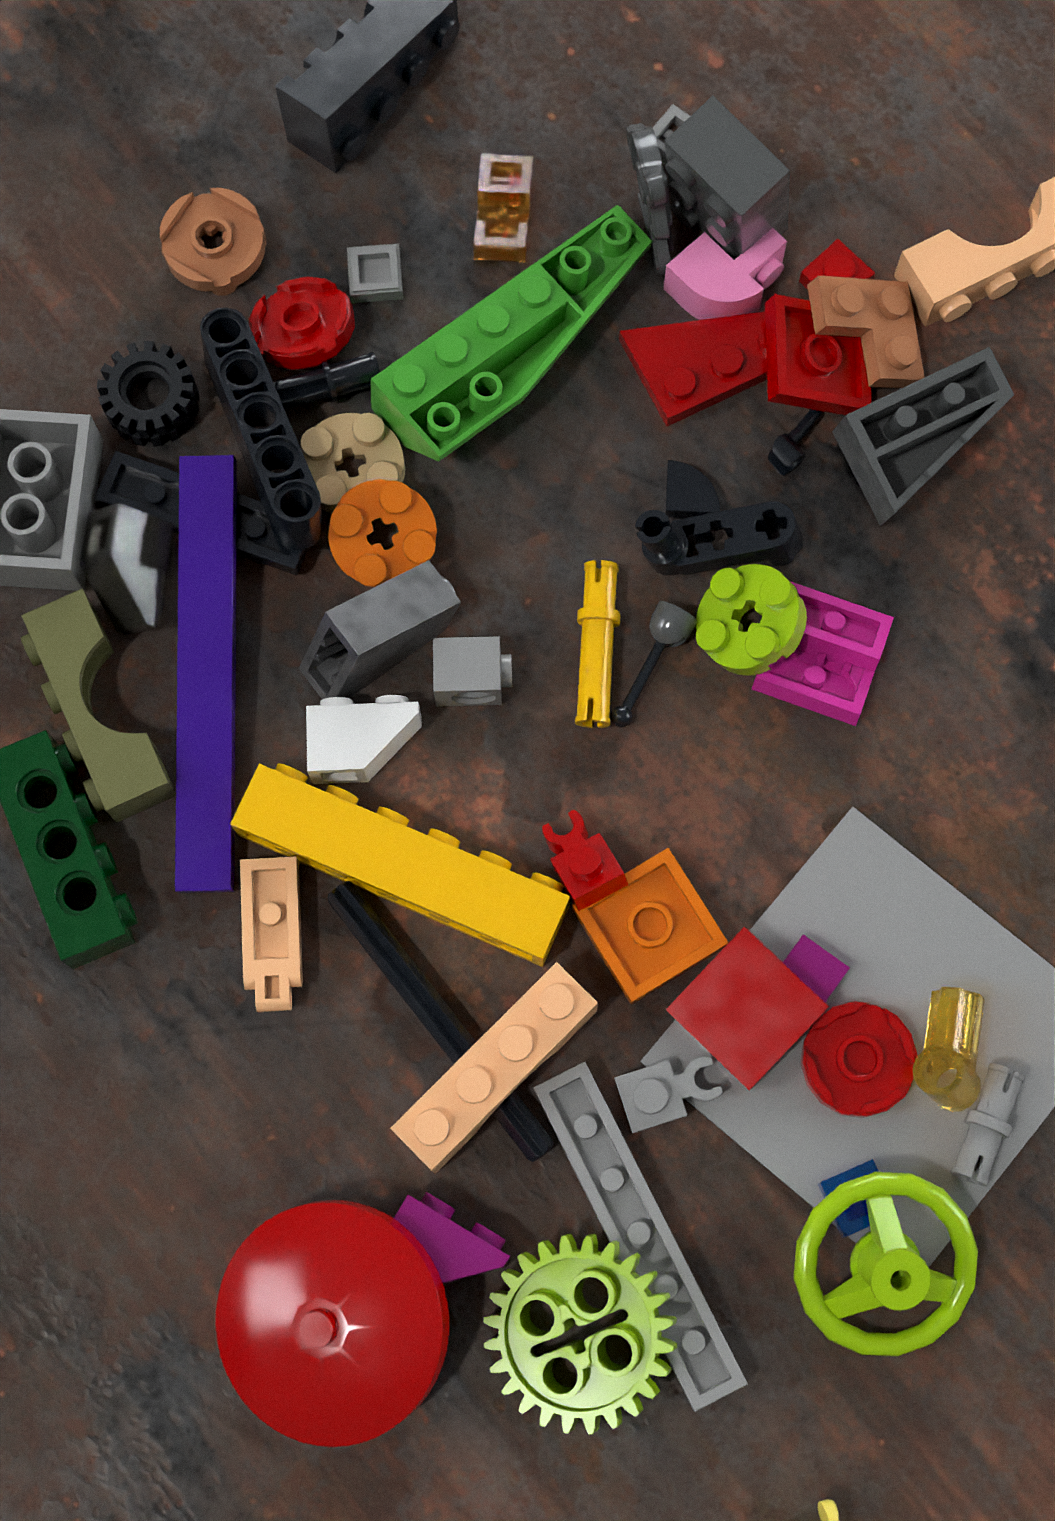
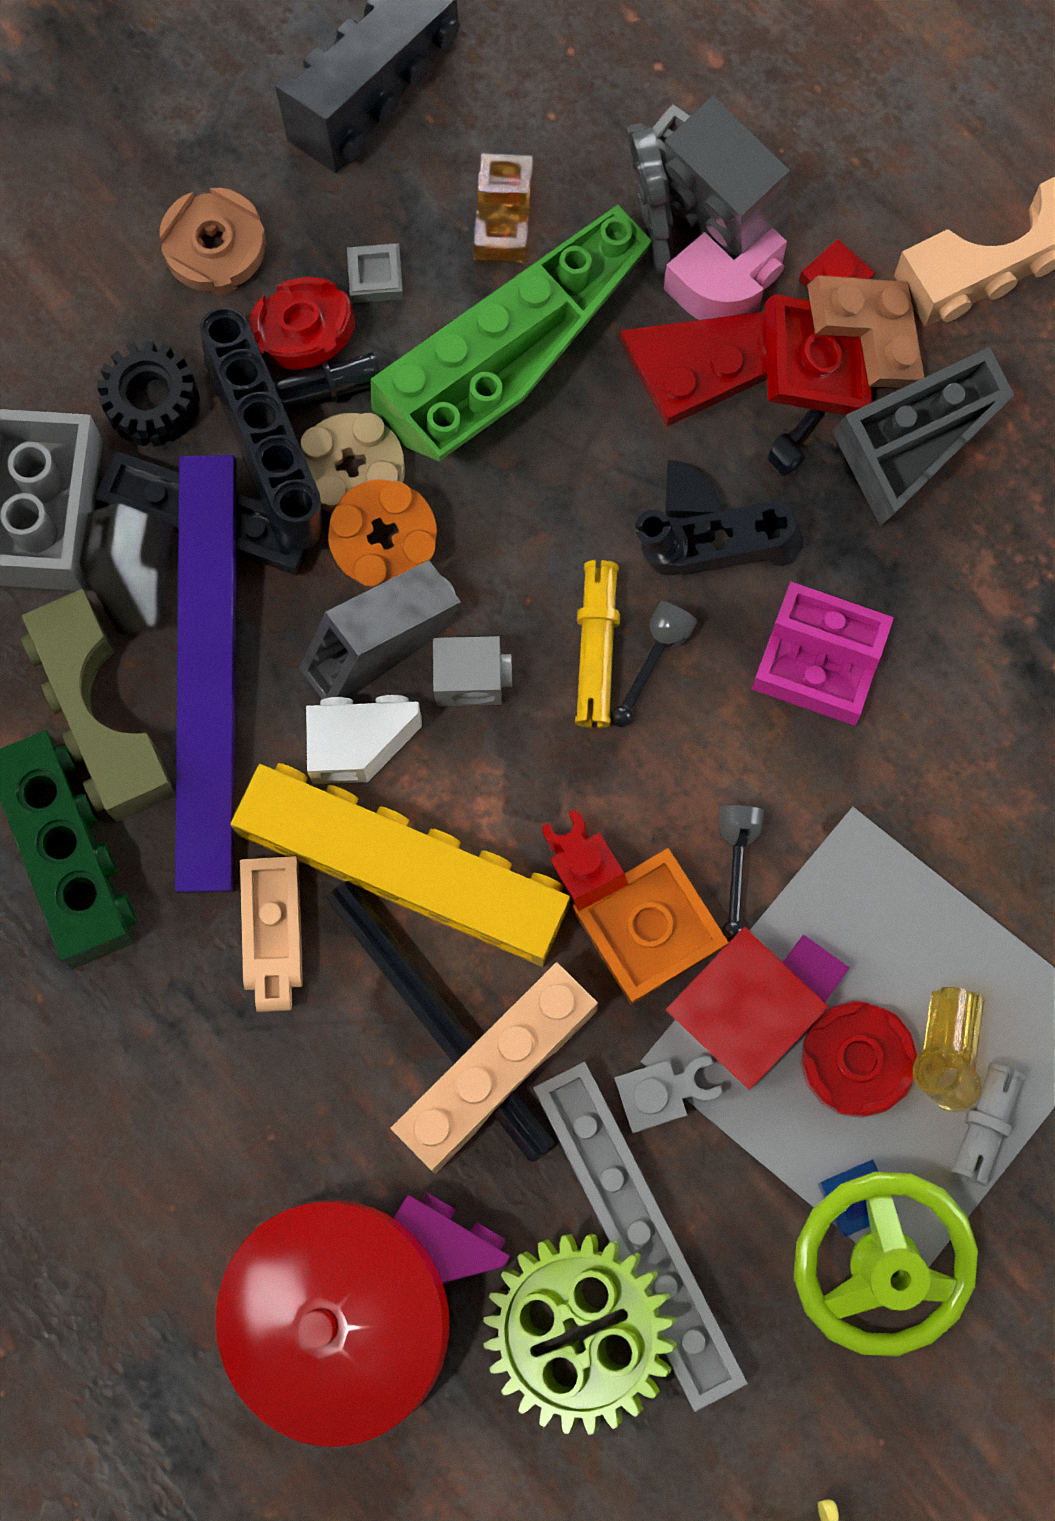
(729, 598): lime plate -> none
(740, 828): none -> hinge

